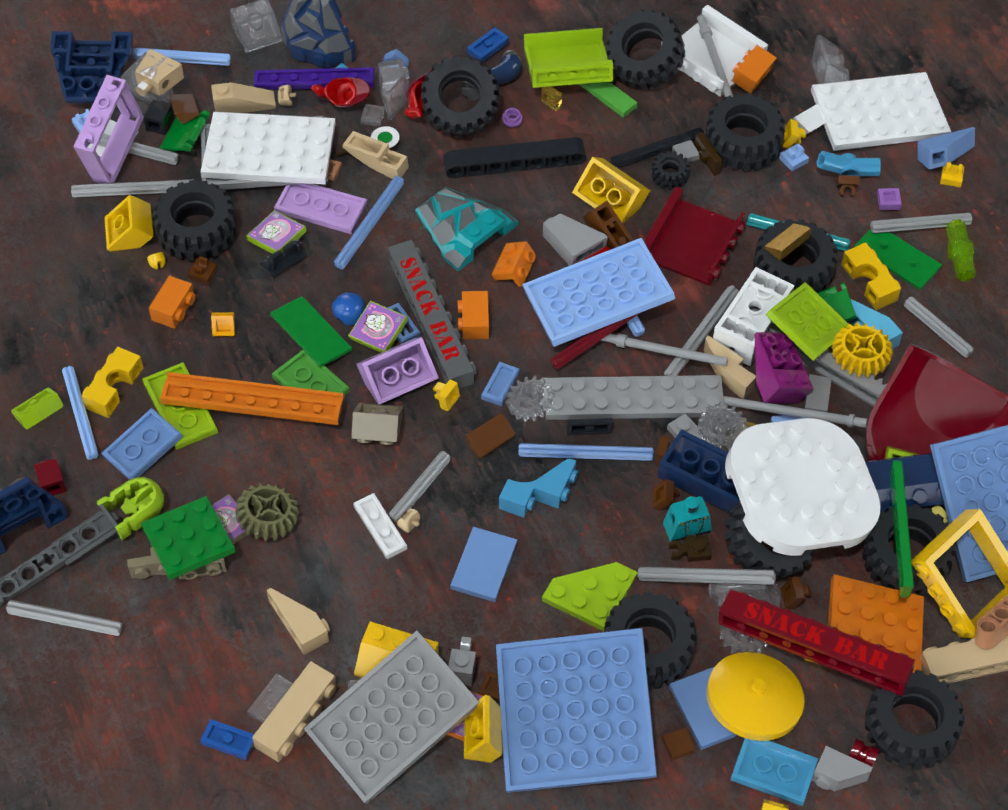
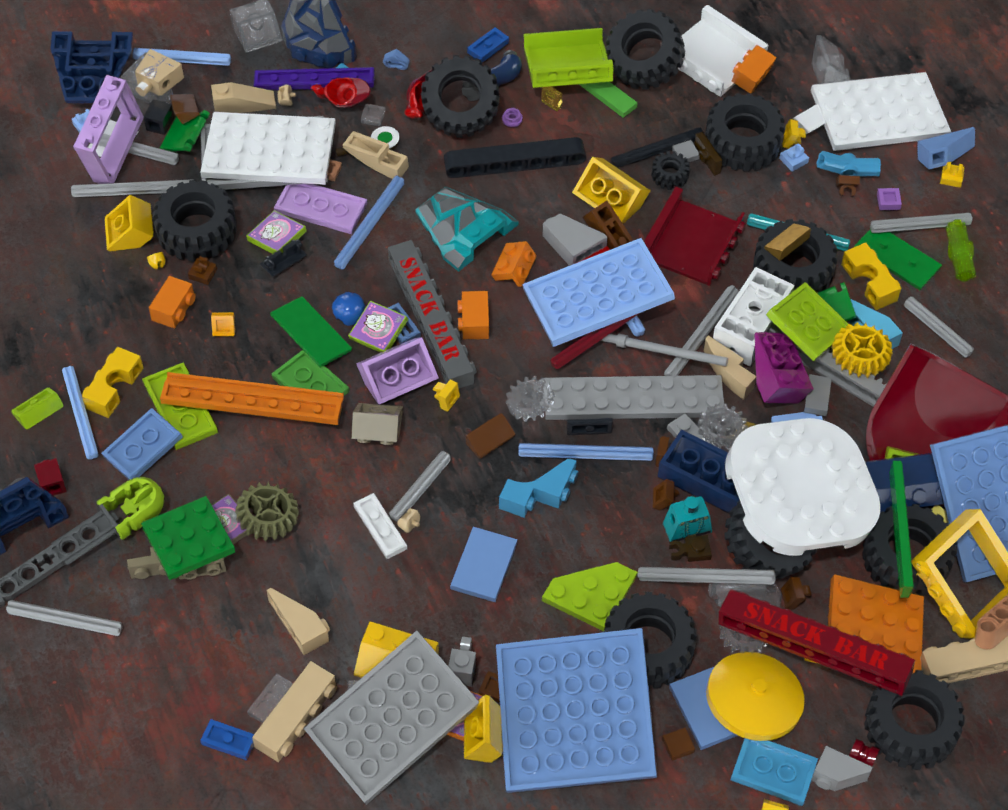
(393, 85): clear slope -> none
(500, 383): medium blue tile -> none
(706, 34): light grey bar -> none
(850, 420): light grey bar -> none

